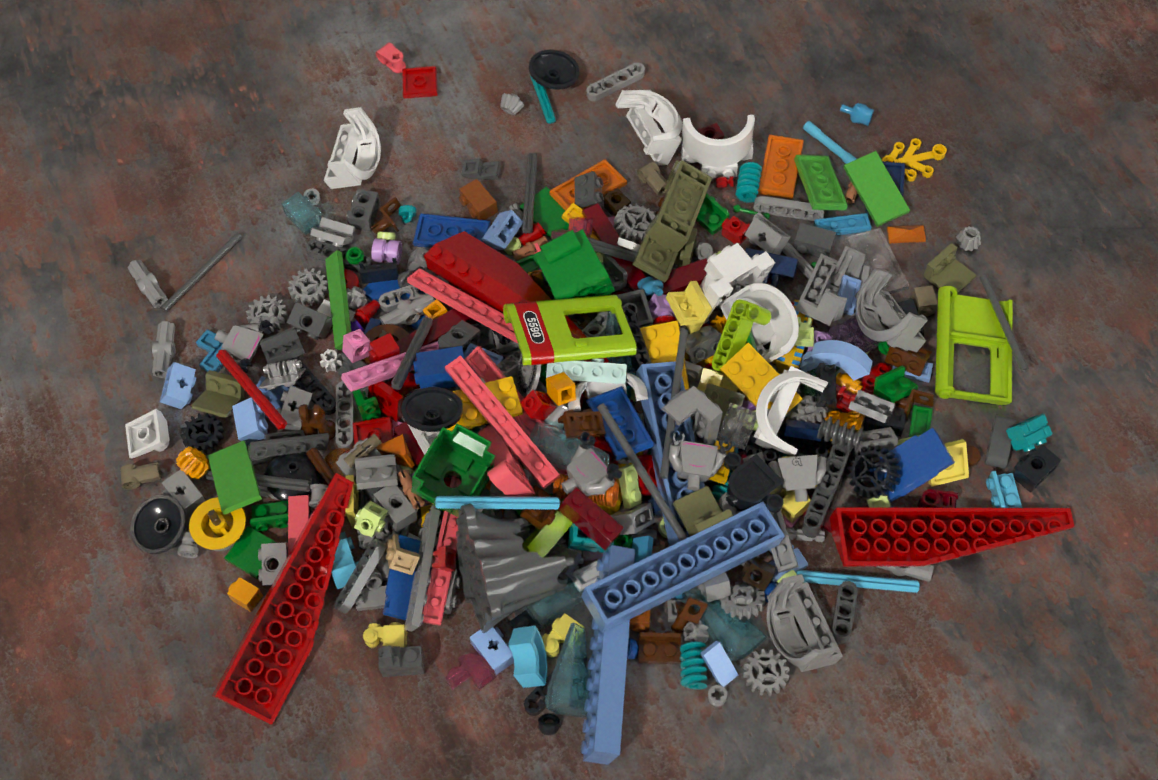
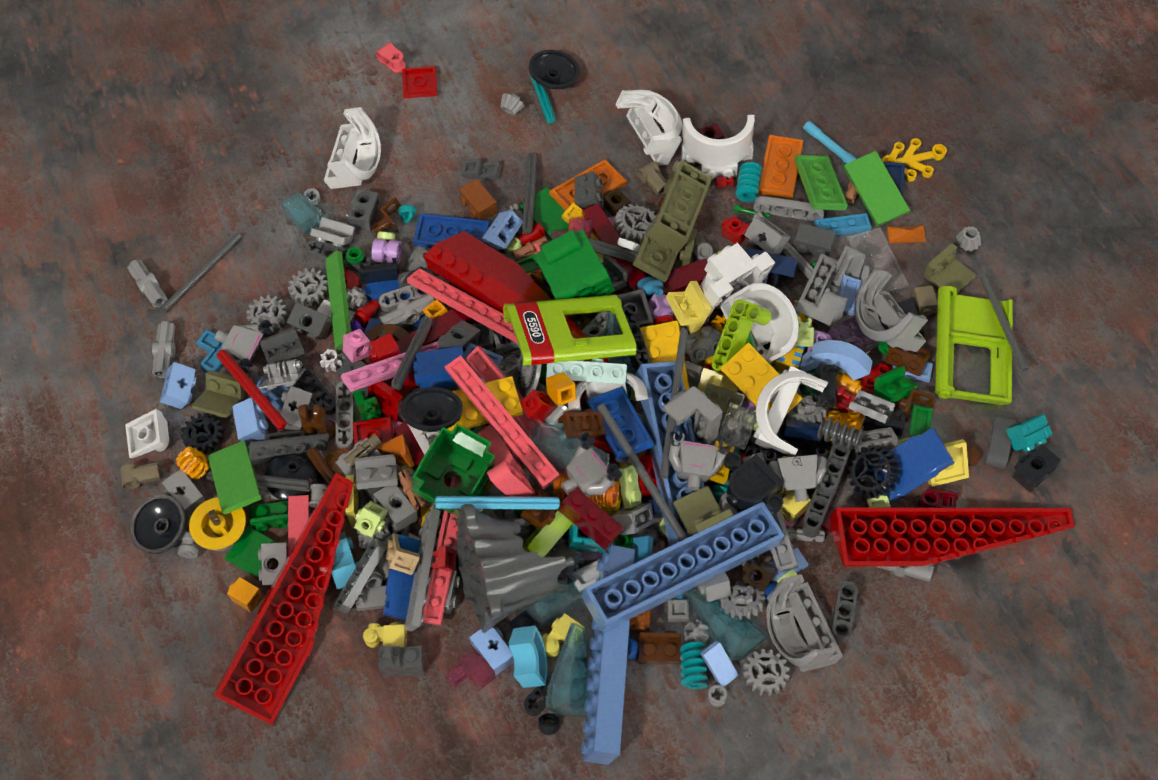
(602, 91): light grey beam -> none
(687, 613): reddish brown bracket -> none
(712, 215): green bracket -> none
(859, 113): dark azure piece -> none
(860, 581): medium azure axle -> none
(1003, 490): medium azure bracket -> none

